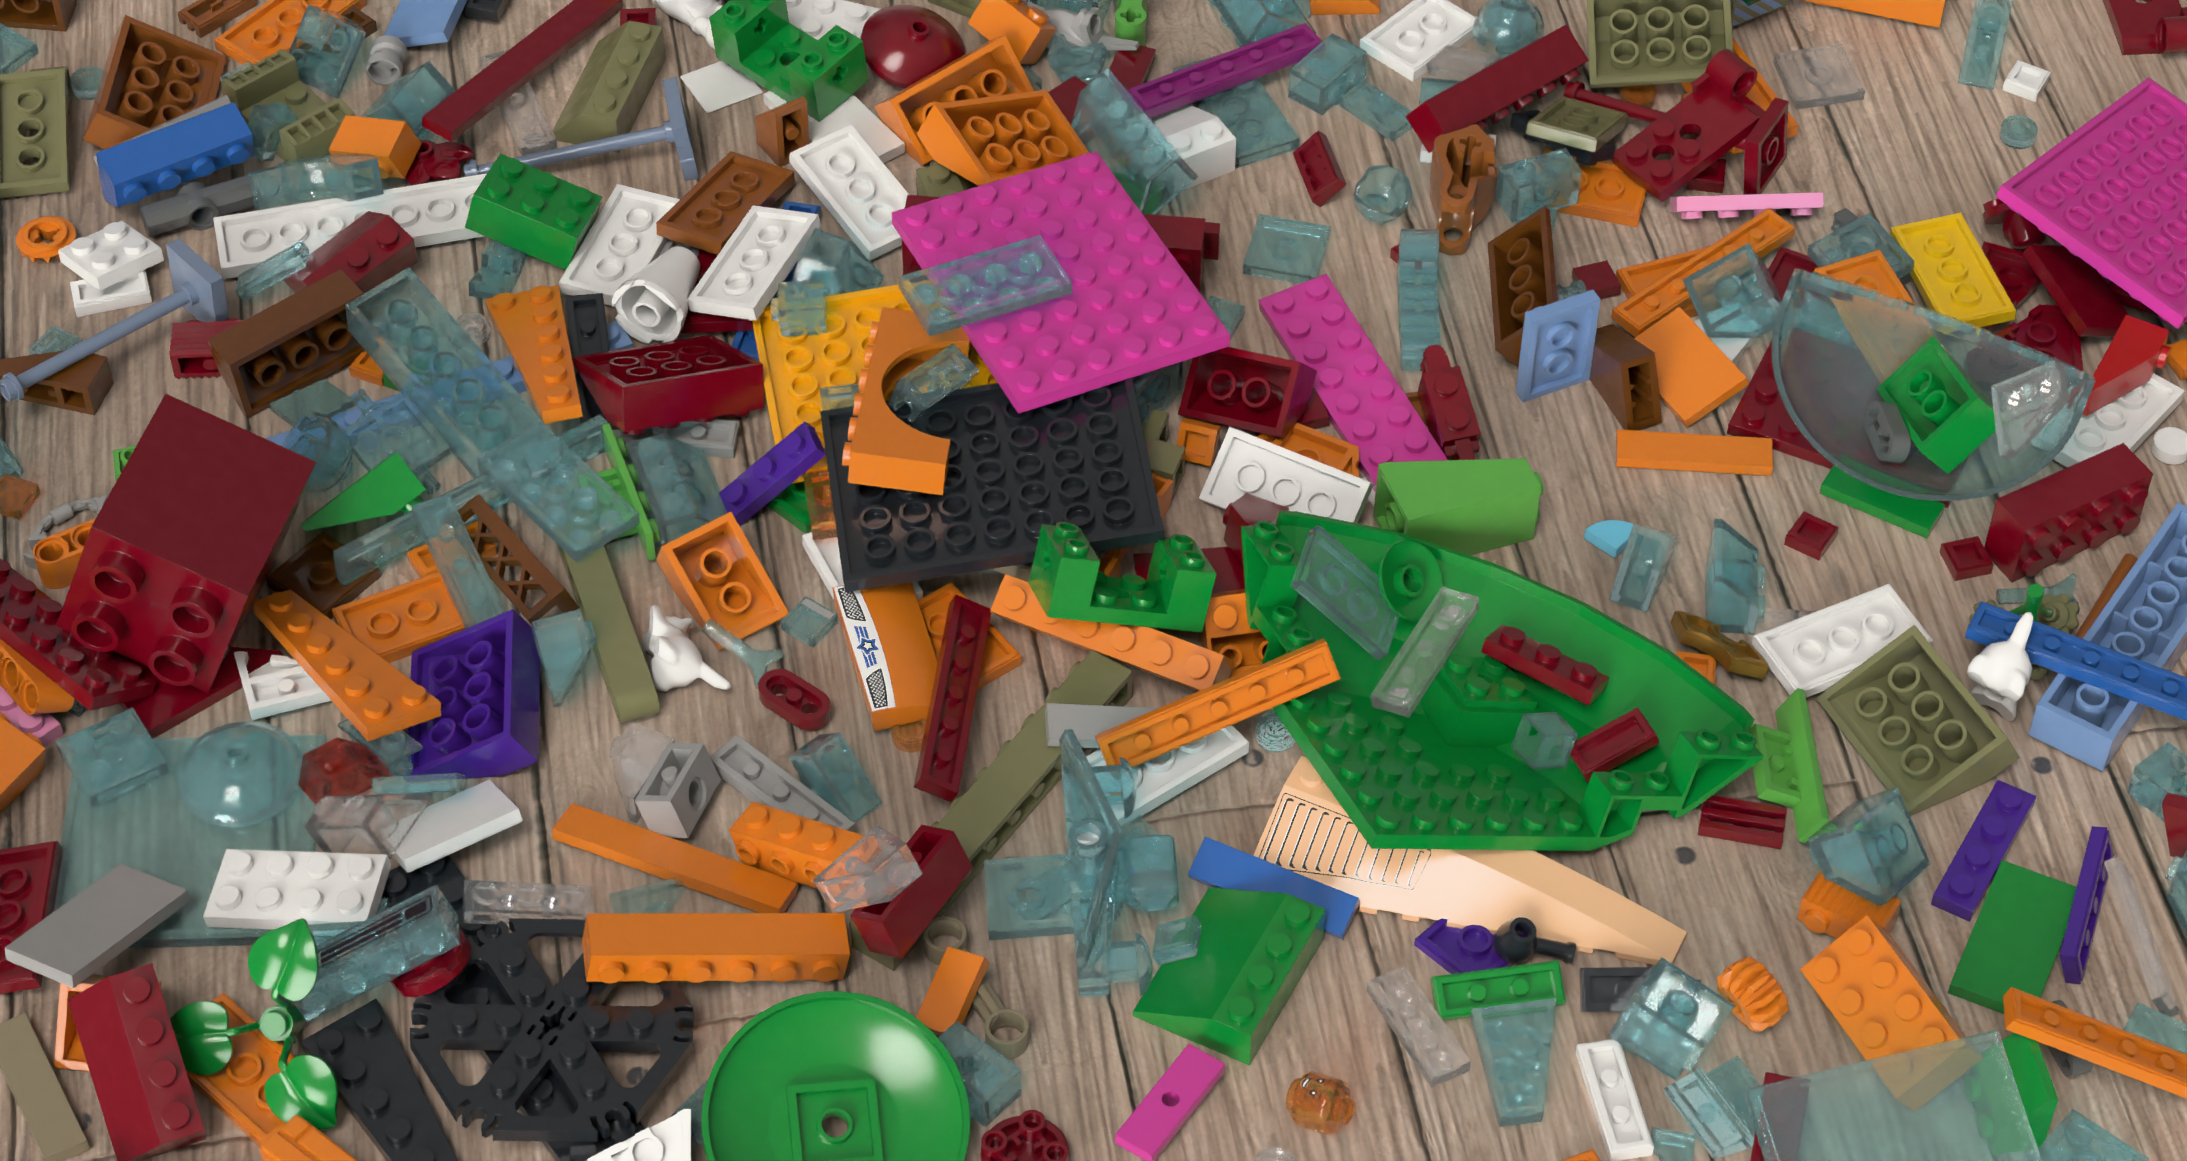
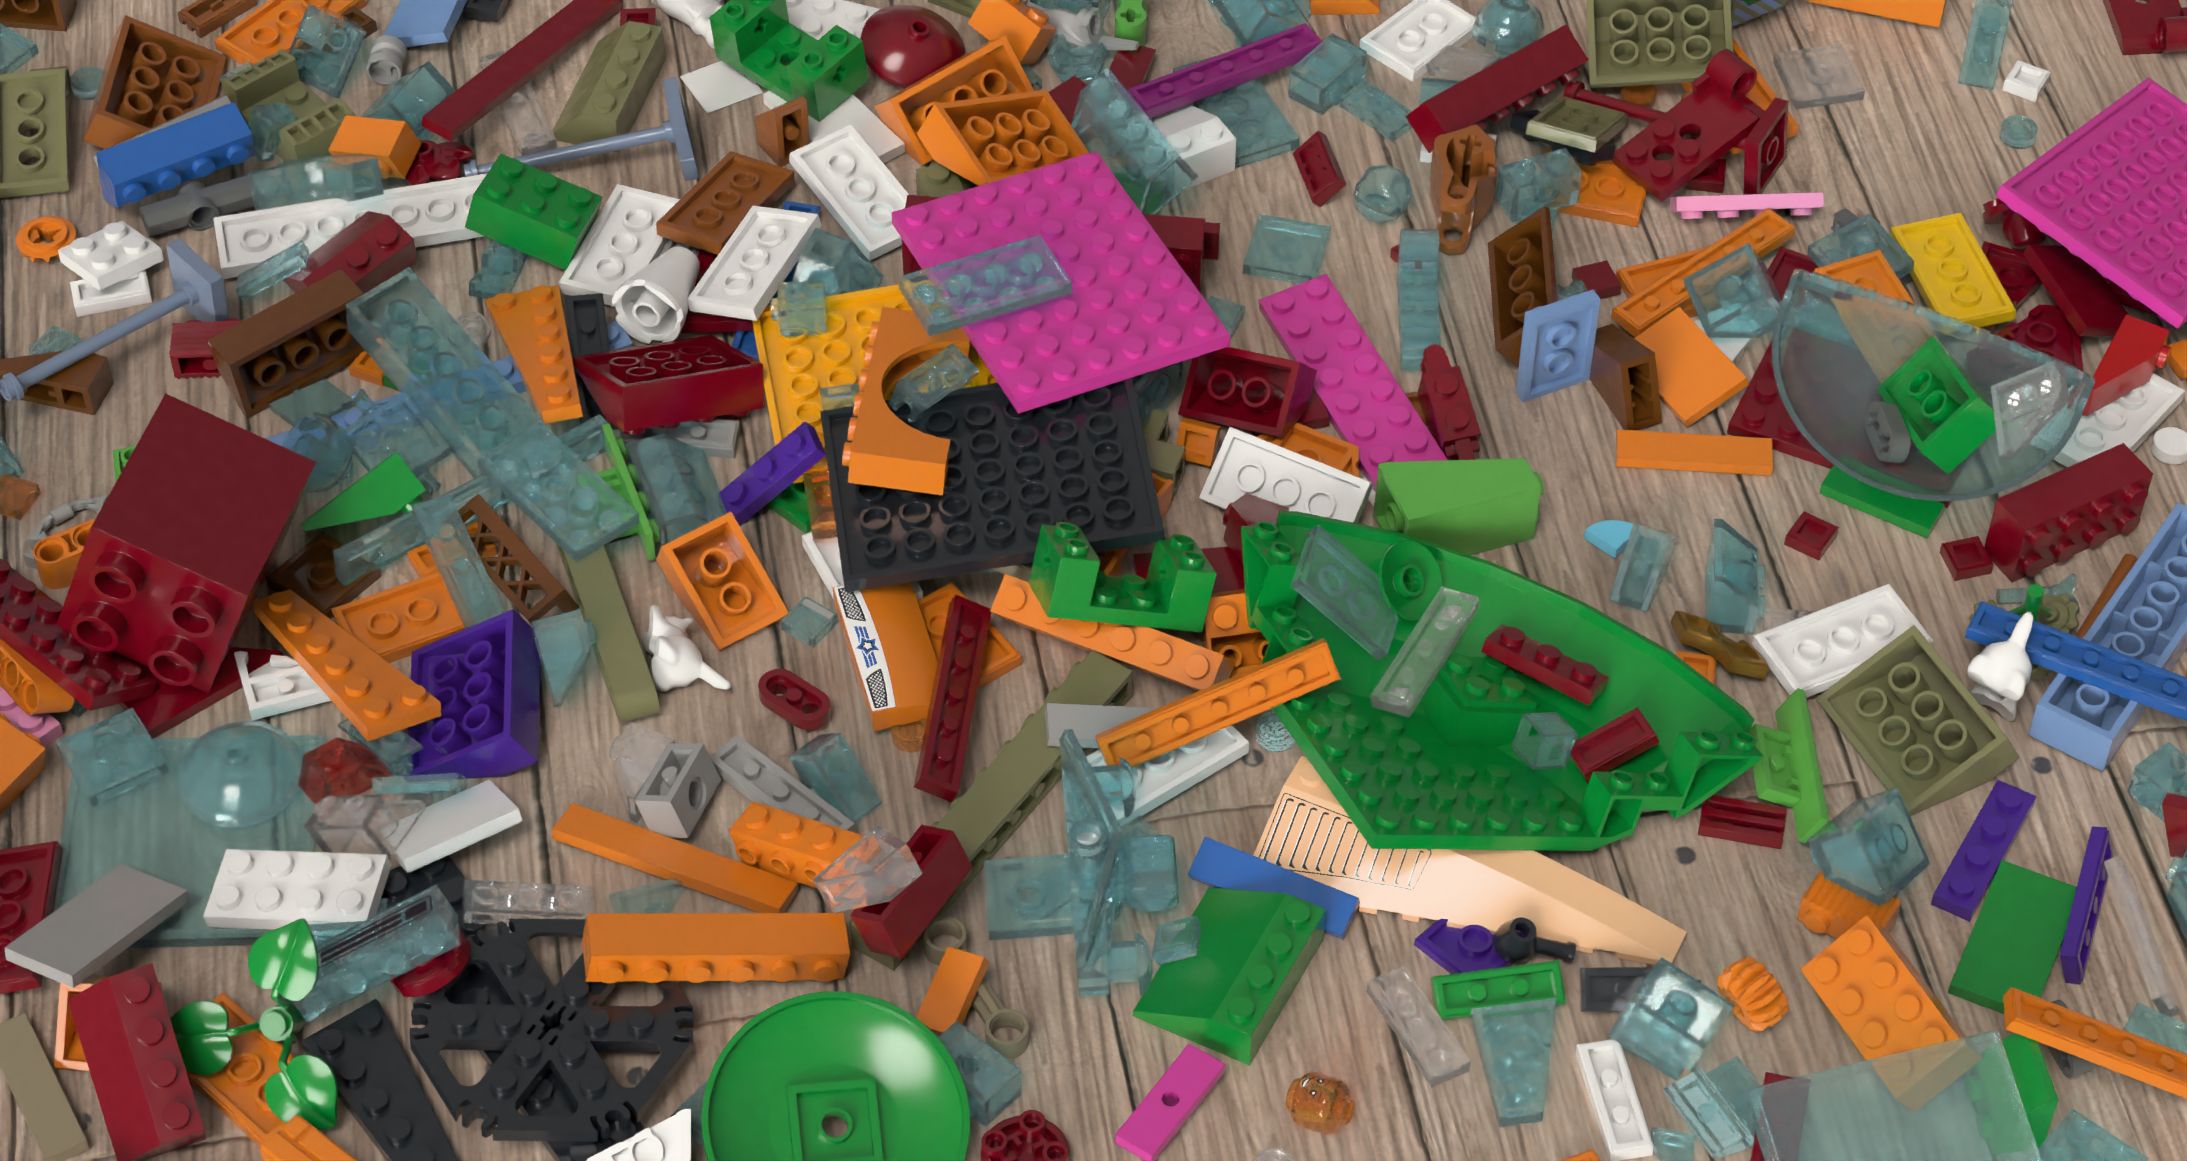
(755, 660): clear light blue piece -> none

